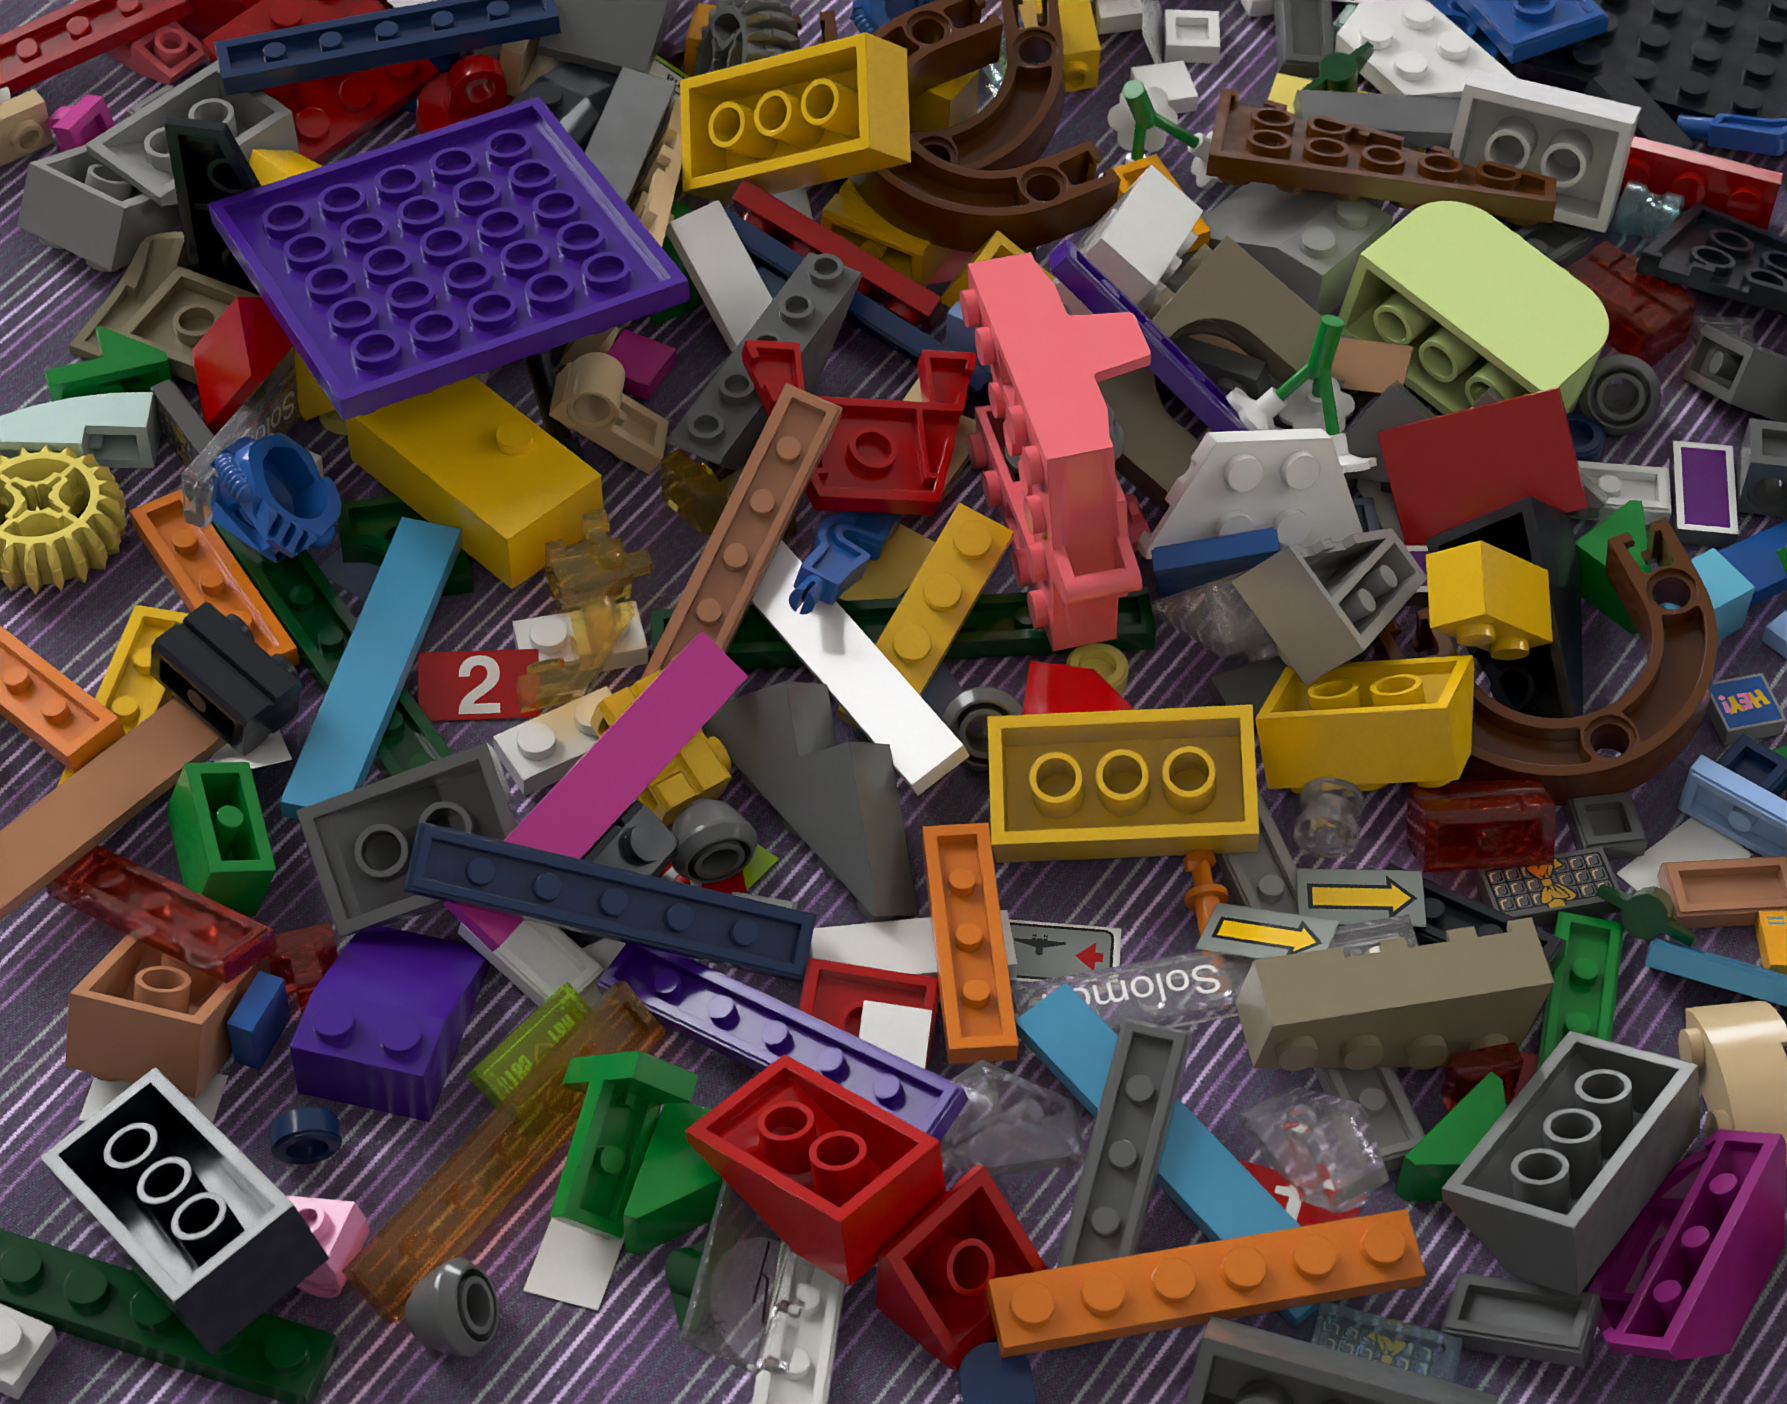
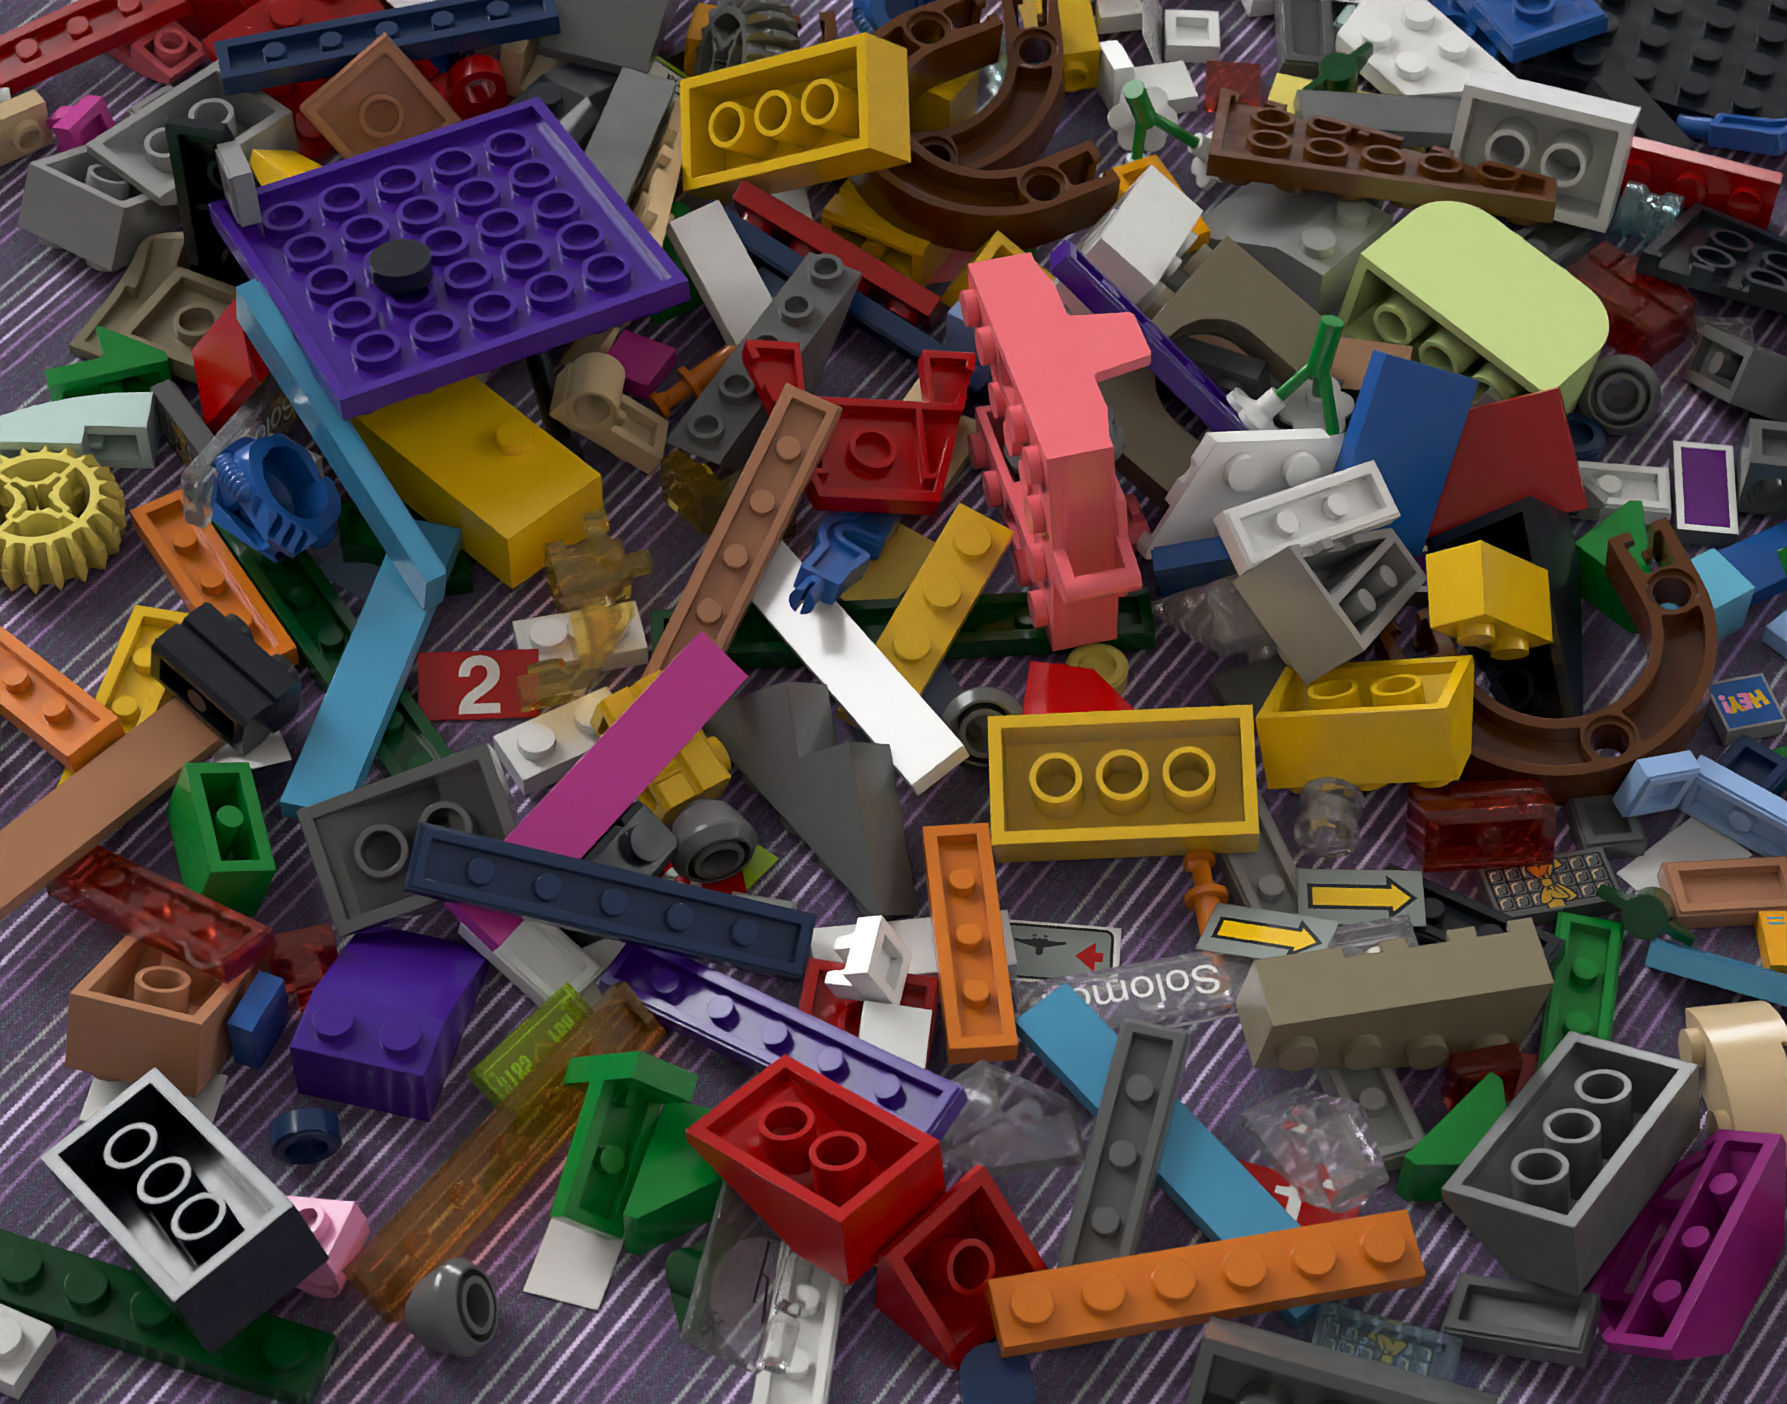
(238, 183): none -> light grey tile
(341, 446): none -> dark azure tile
(376, 102): none -> nougat tile
(401, 266): none -> black tile
(691, 382): none -> orange piece
(874, 963): none -> white tile
(1114, 72): none -> white tile
(1233, 76): none -> clear red tile
(1303, 515): none -> white tile
(1411, 427): none -> blue tile
(1656, 784): none -> light blue tile

